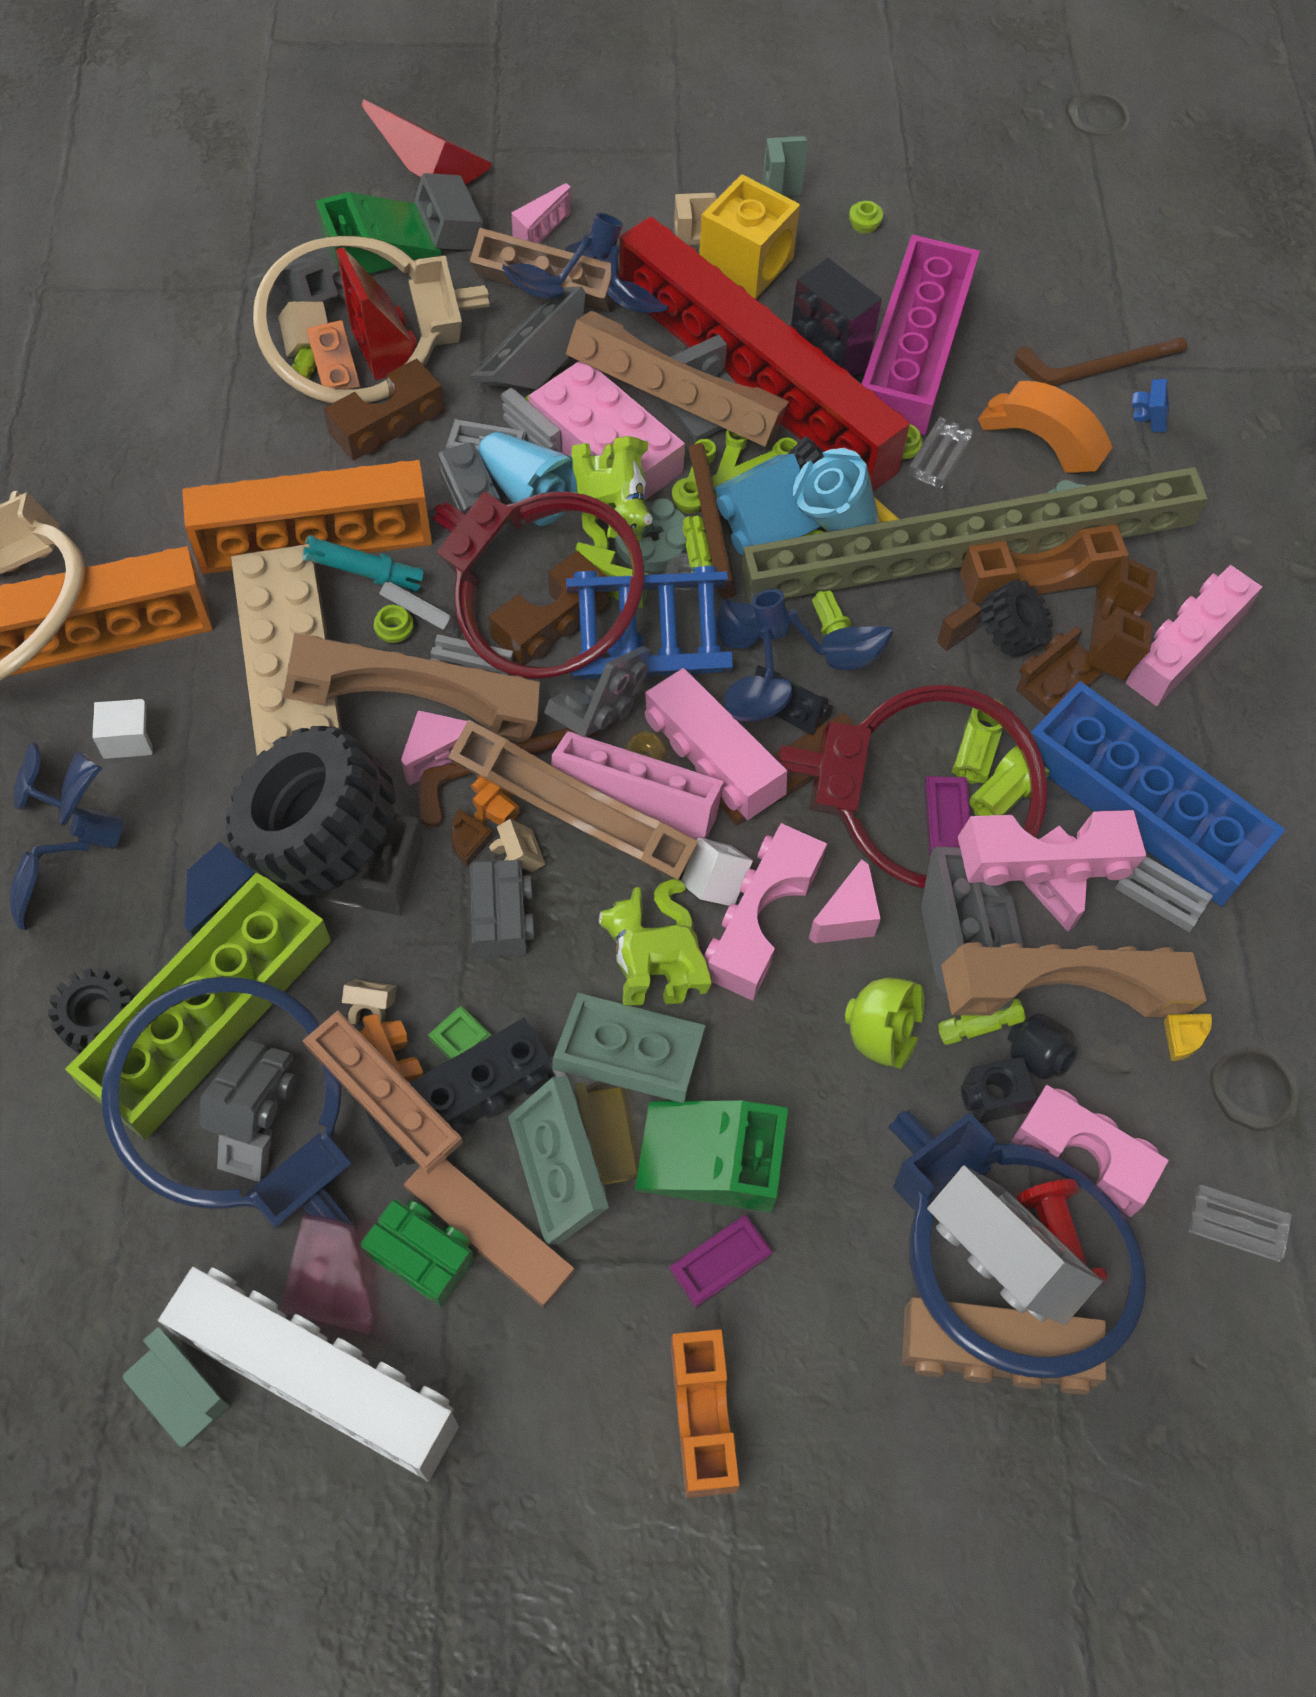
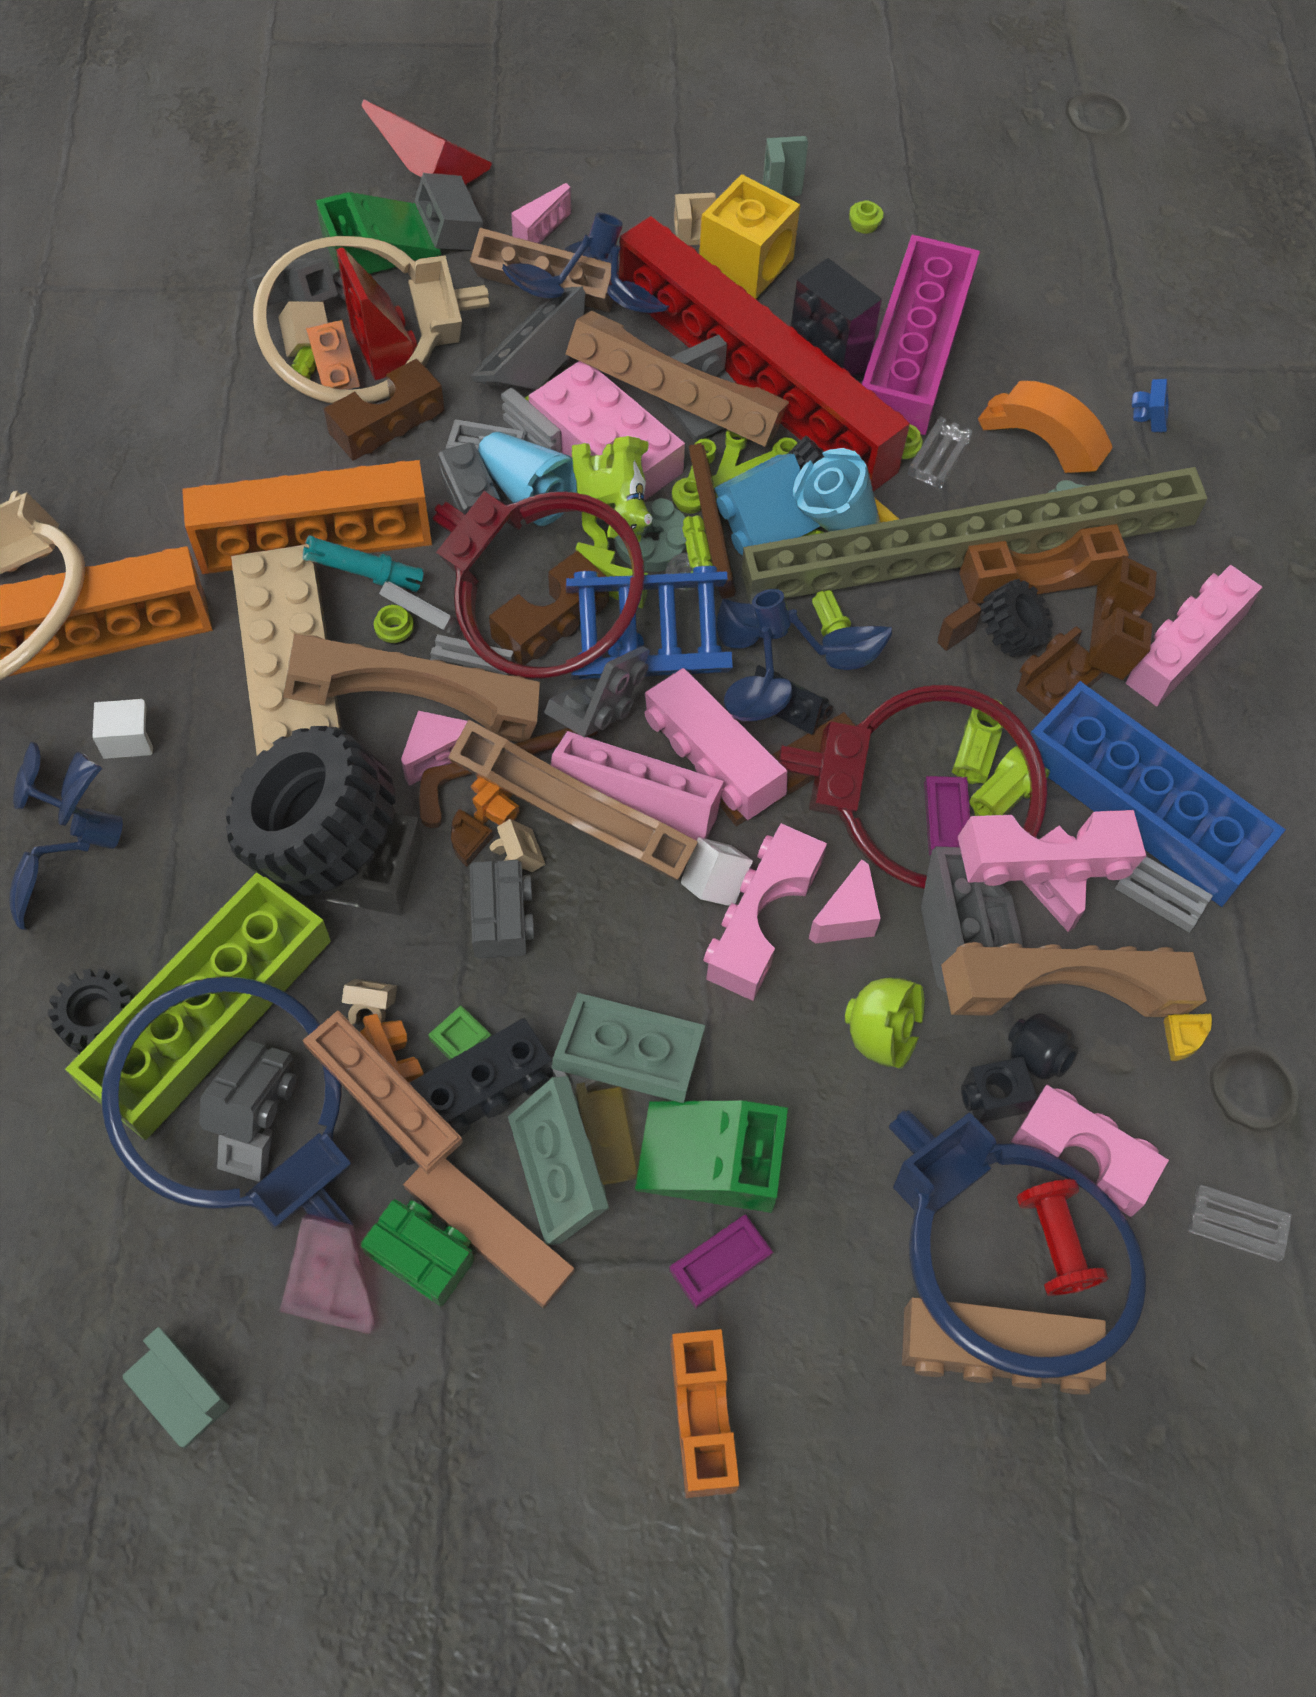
(211, 885): dark blue slope -> none
(311, 1373): white brick -> none
(646, 742): clear yellow plate -> none
(656, 951): lime animal -> none
(975, 1025): lime axle -> none
(1012, 1247): light grey brick -> none
(1037, 370): reddish brown piece -> none

